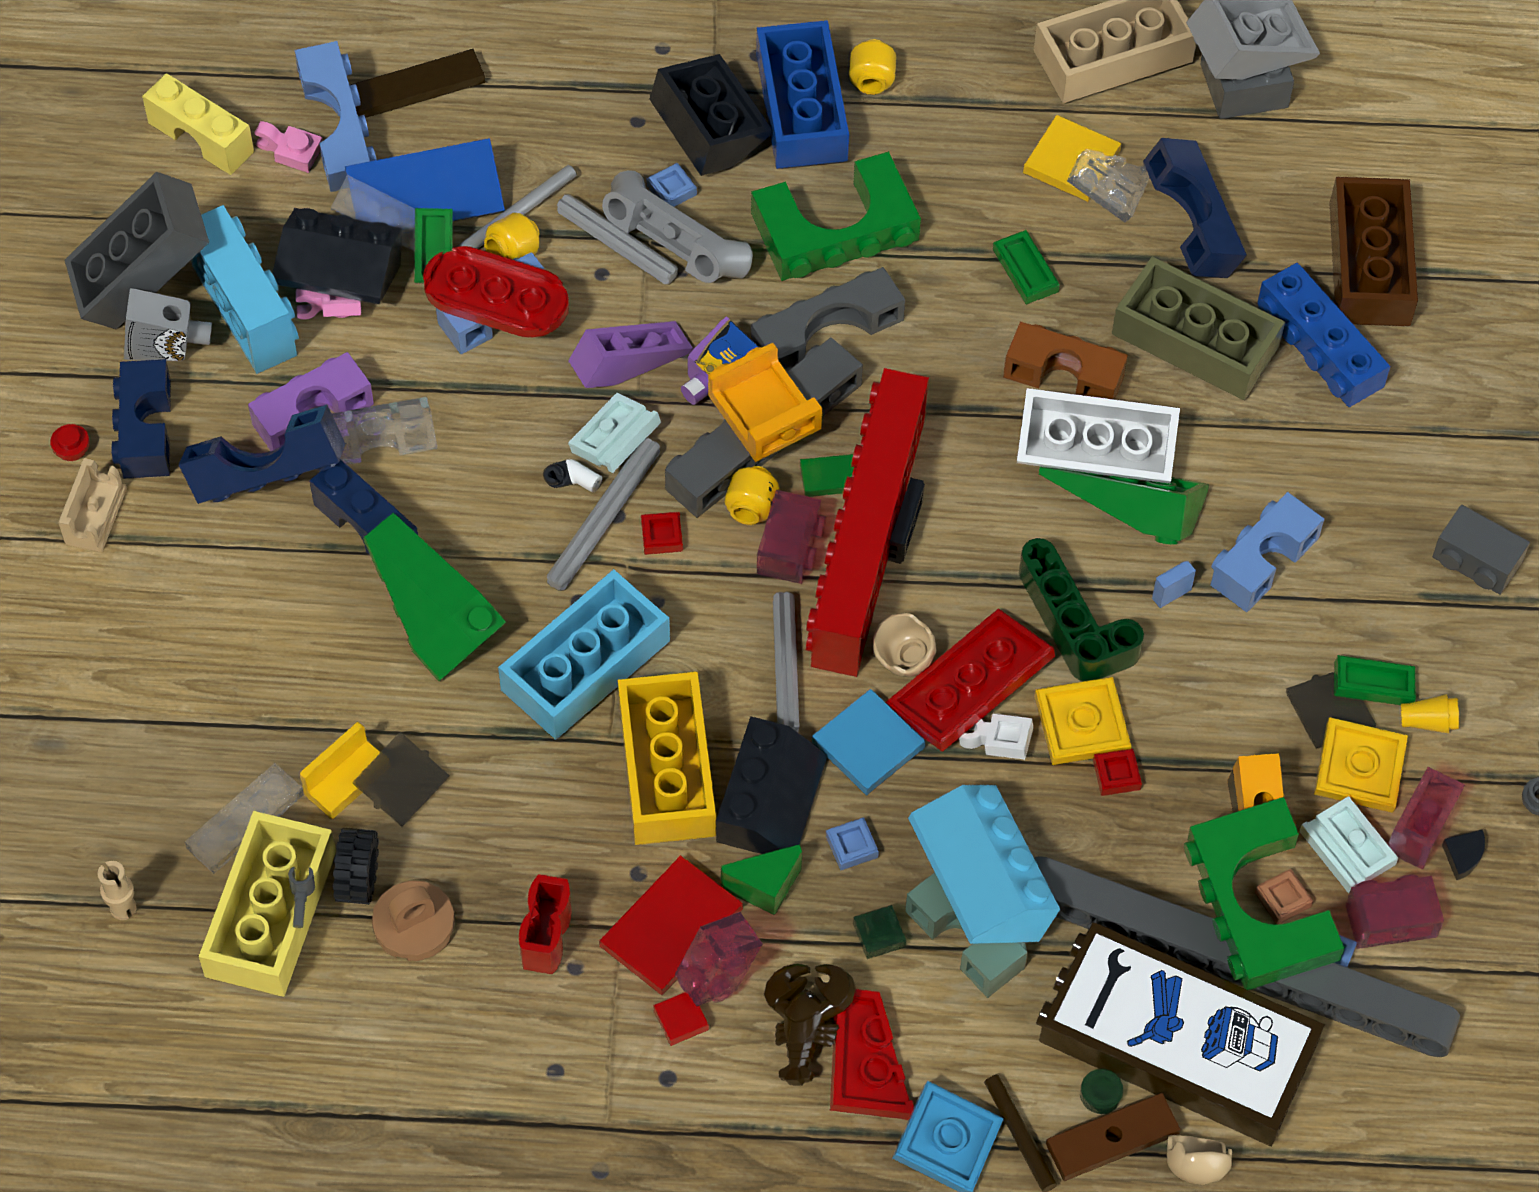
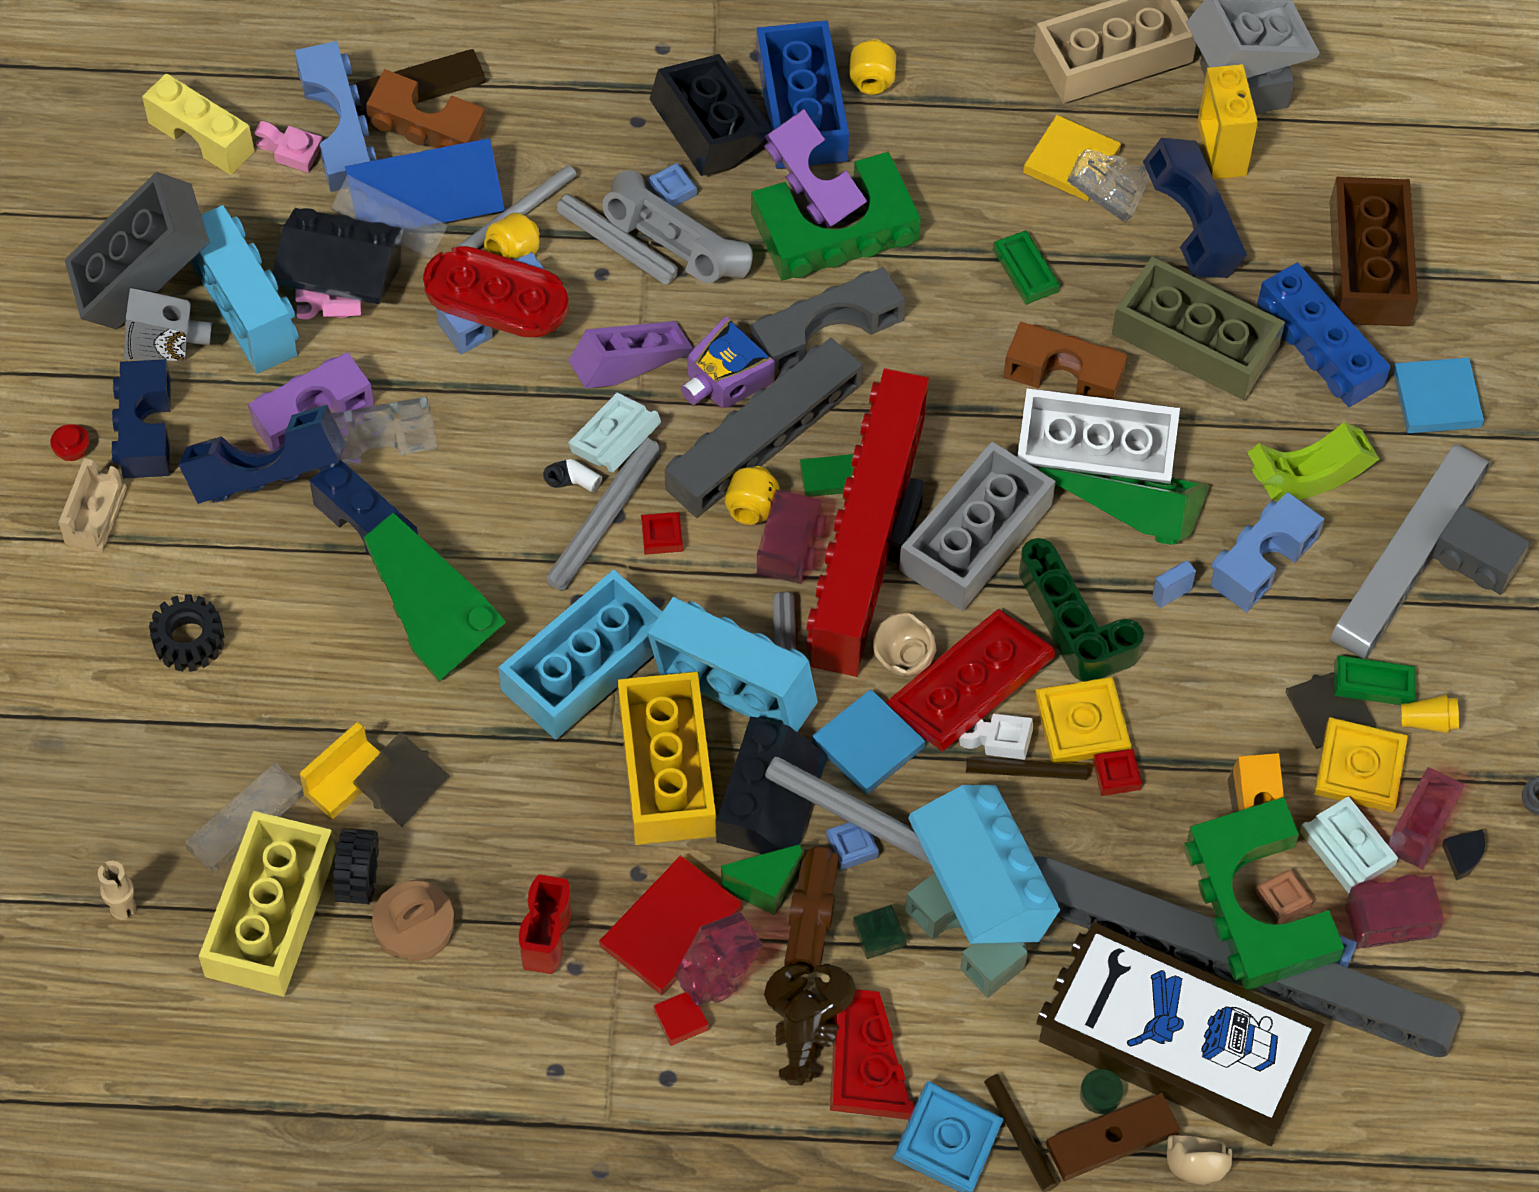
(187, 613): none -> black tyre
(300, 890): dark grey hand -> none
(394, 109): none -> dark orange arch
(432, 236): green tile -> none
(733, 664): none -> medium azure brick
(763, 402): light orange panel -> none
(792, 145): none -> medium lavender arch
(812, 908): none -> reddish brown piece
(845, 806): none -> light grey axle
(976, 526): none -> light grey brick
(1026, 768): none -> dark brown bar
(1227, 121): none -> yellow window
(1315, 468): none -> lime arch
(1408, 552): none -> light grey beam
(1438, 395): none -> dark azure tile

